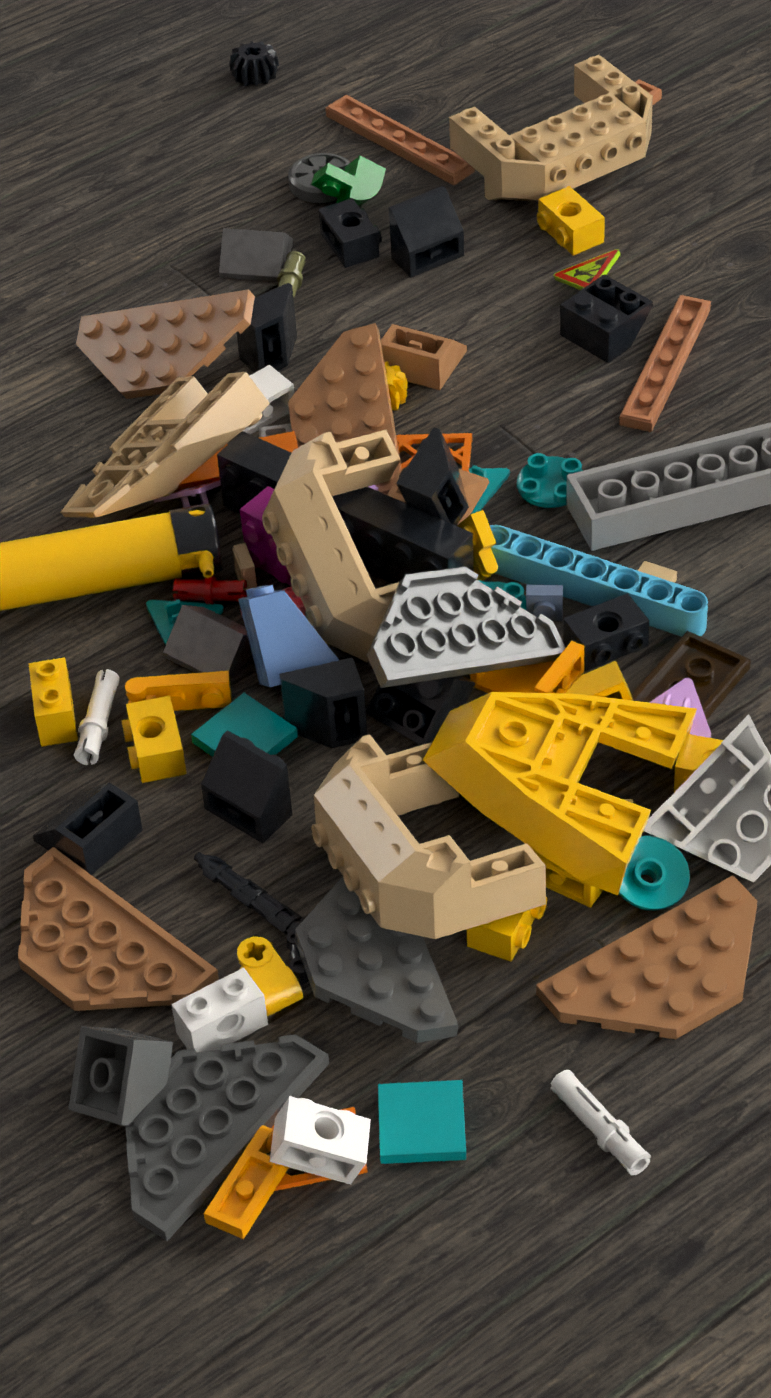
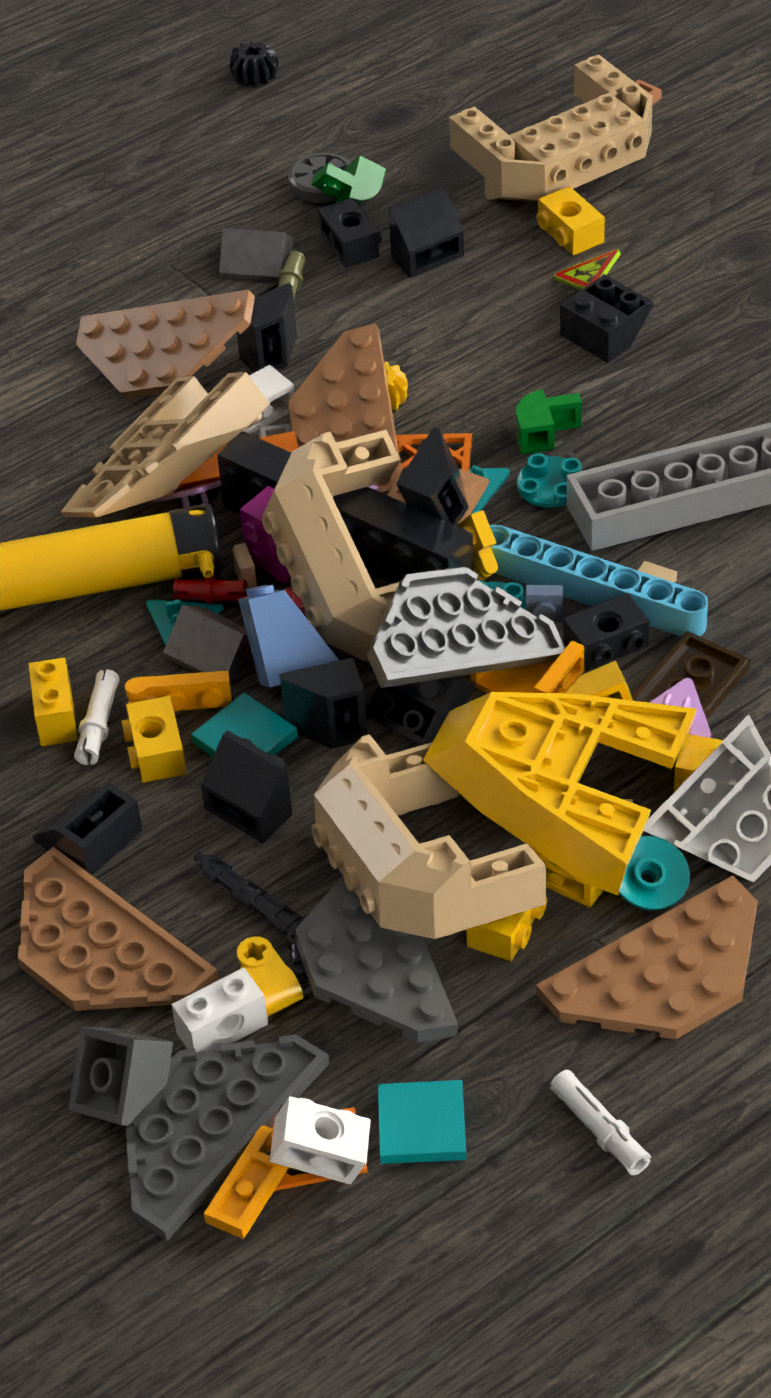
(399, 139): nougat tile -> none
(422, 356): medium nougat slope -> none
(541, 416): none -> green brick
(665, 363): nougat tile -> none

